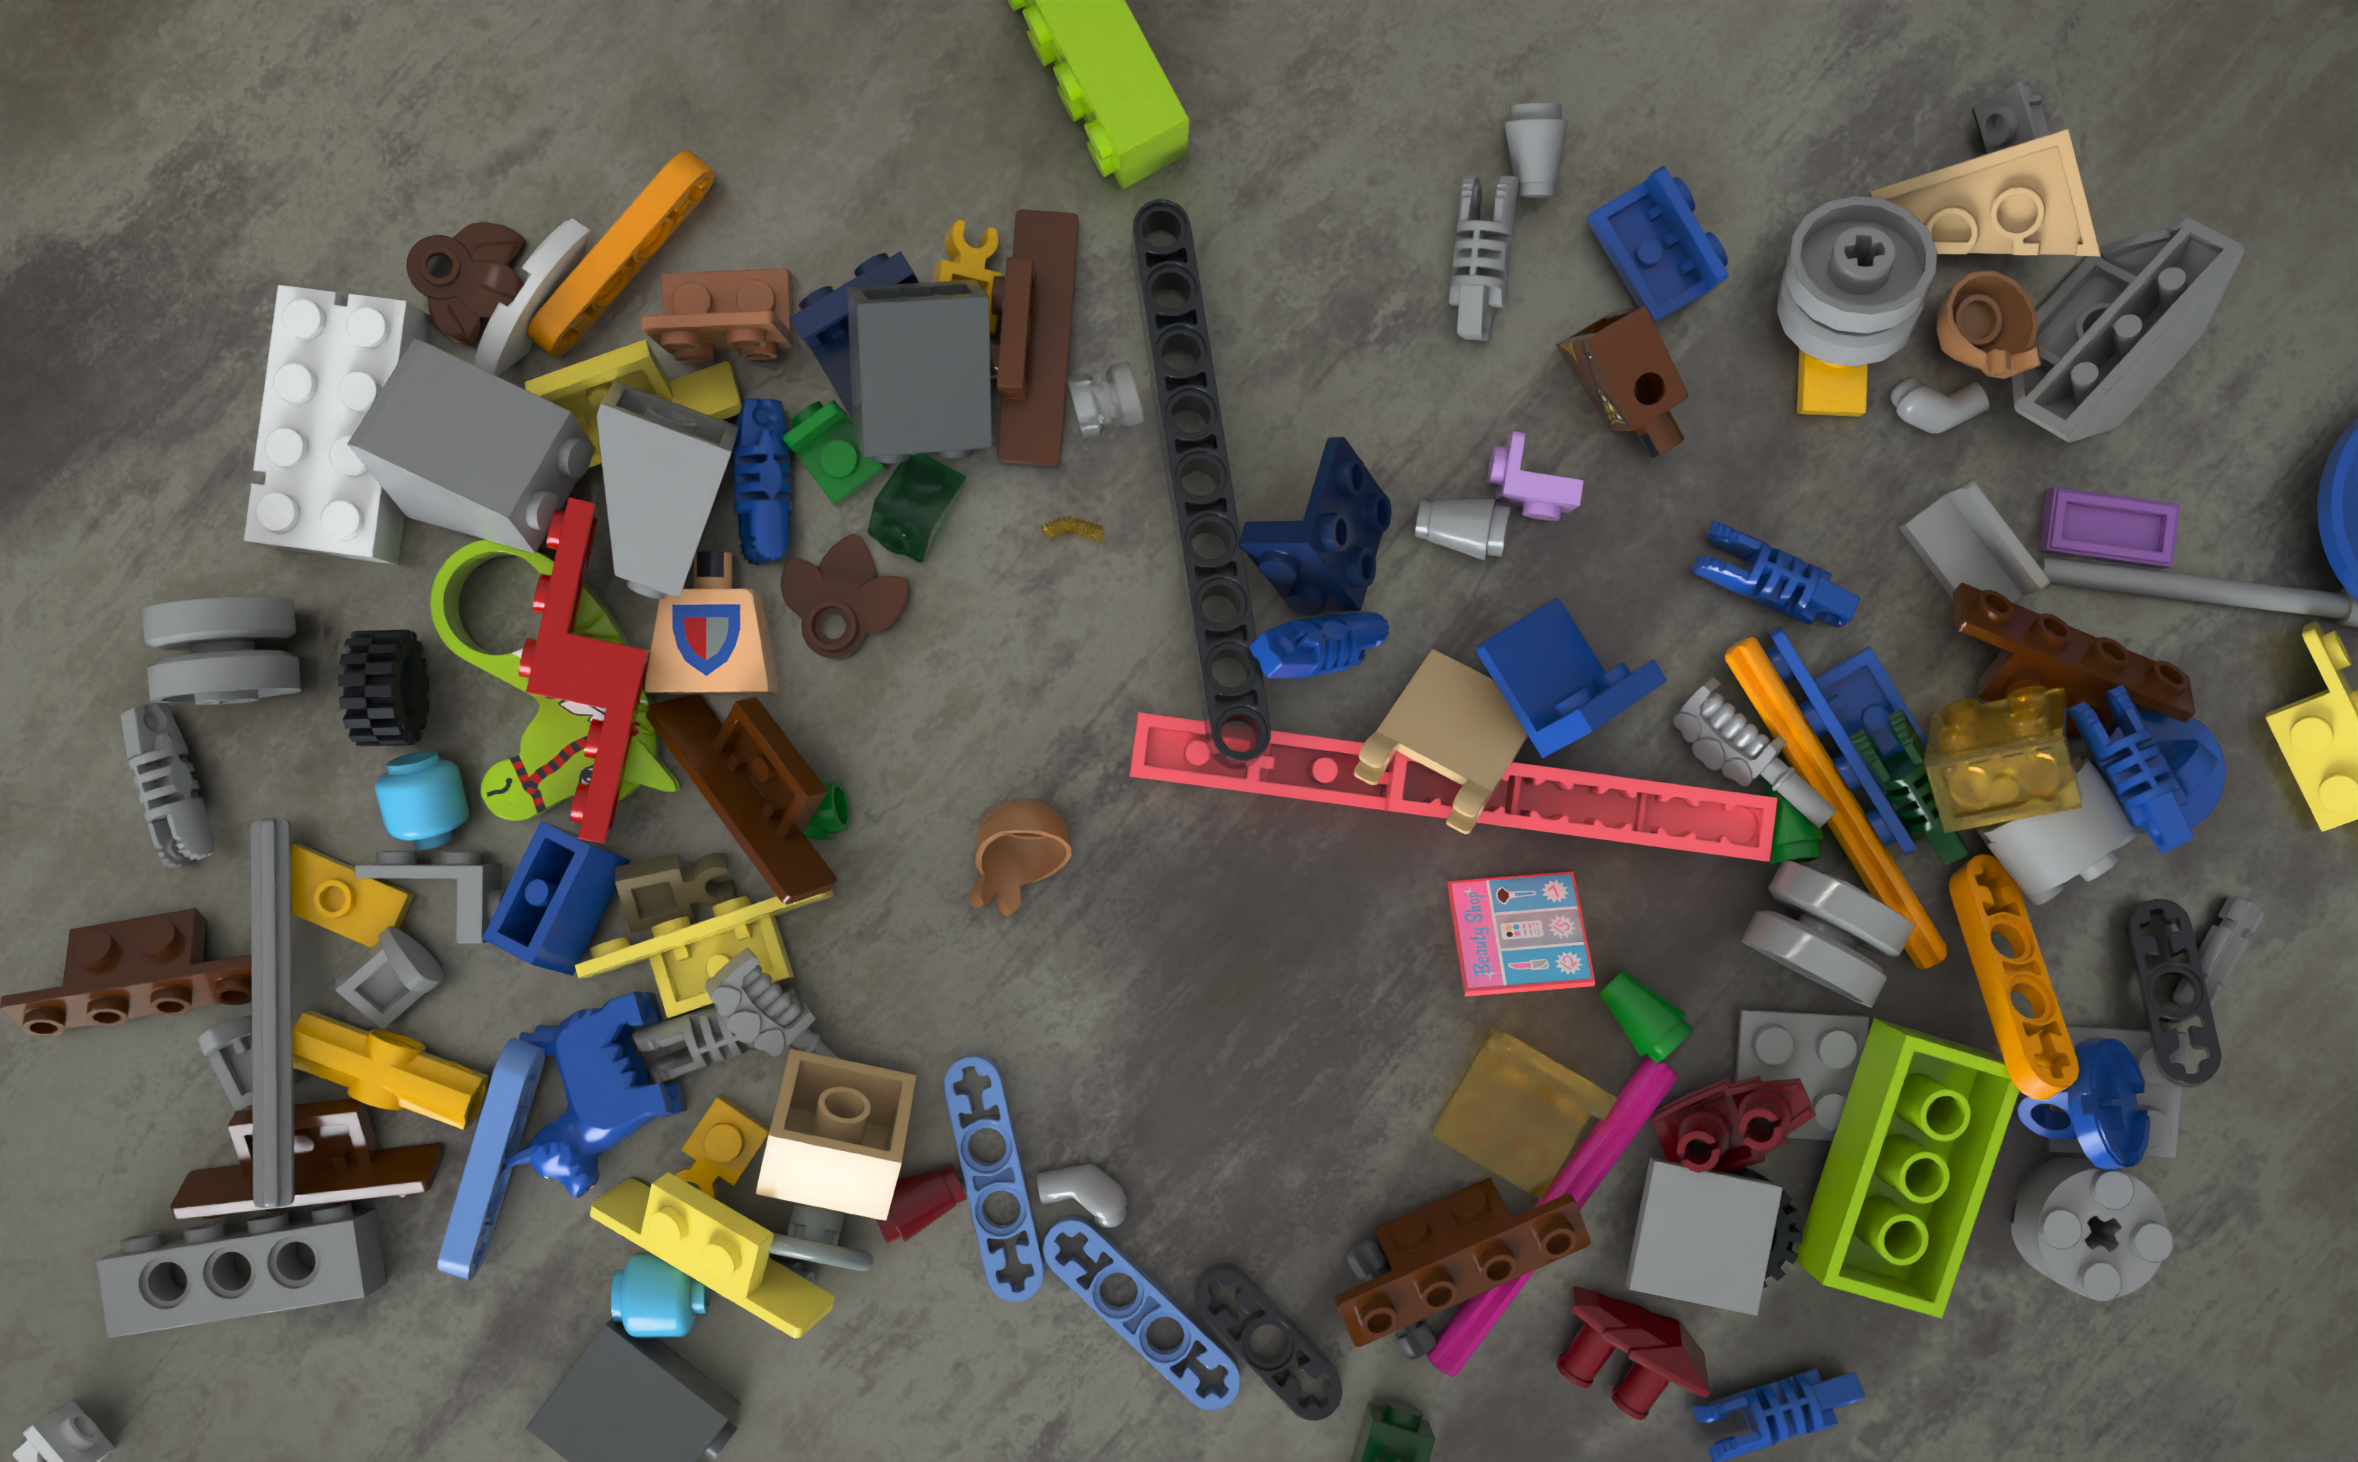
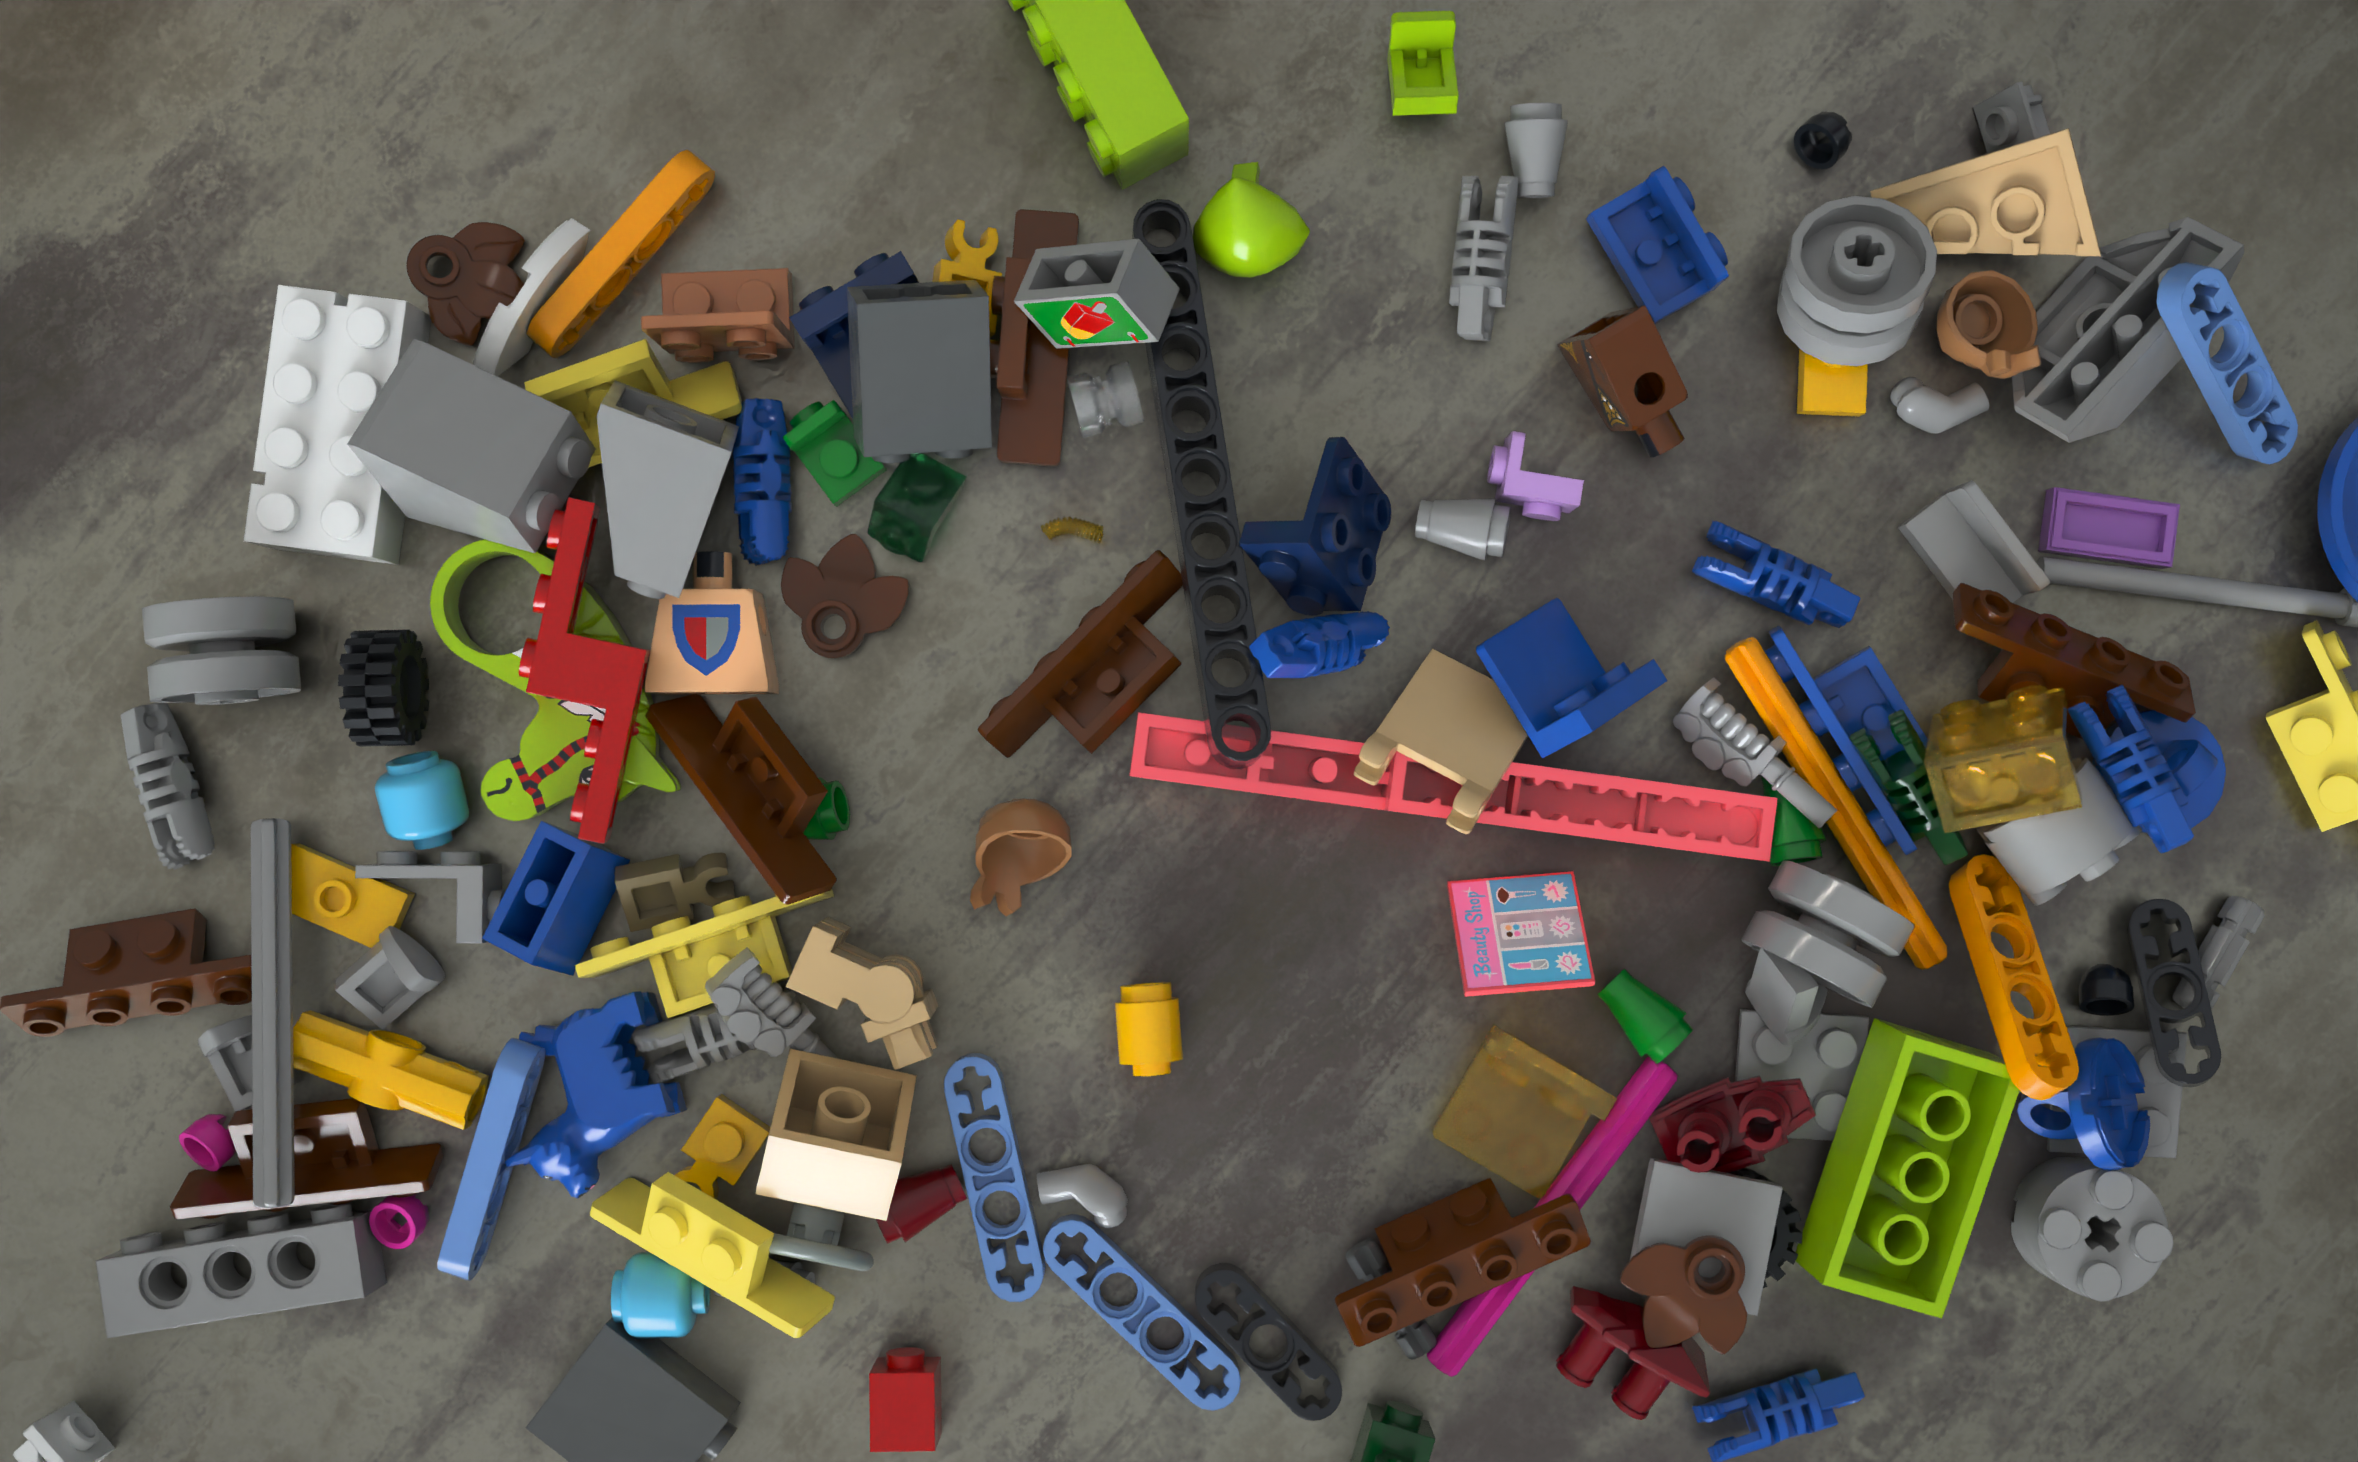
(208, 1142): none -> dark pink hinge
(389, 1231): none -> dark pink hinge
(884, 989): none -> tan hips
(905, 1401): none -> red brick
(1096, 671): none -> reddish brown bracket
(1097, 294): none -> light grey brick
(1148, 1028): none -> yellow brick
(1248, 227): none -> lime piece
(1422, 63): none -> lime bracket
(1684, 1301): none -> reddish brown plate
(1785, 997): none -> light grey tile
(1829, 149): none -> black hinge
(2106, 991): none -> black hinge
(2239, 354): none -> medium blue beam

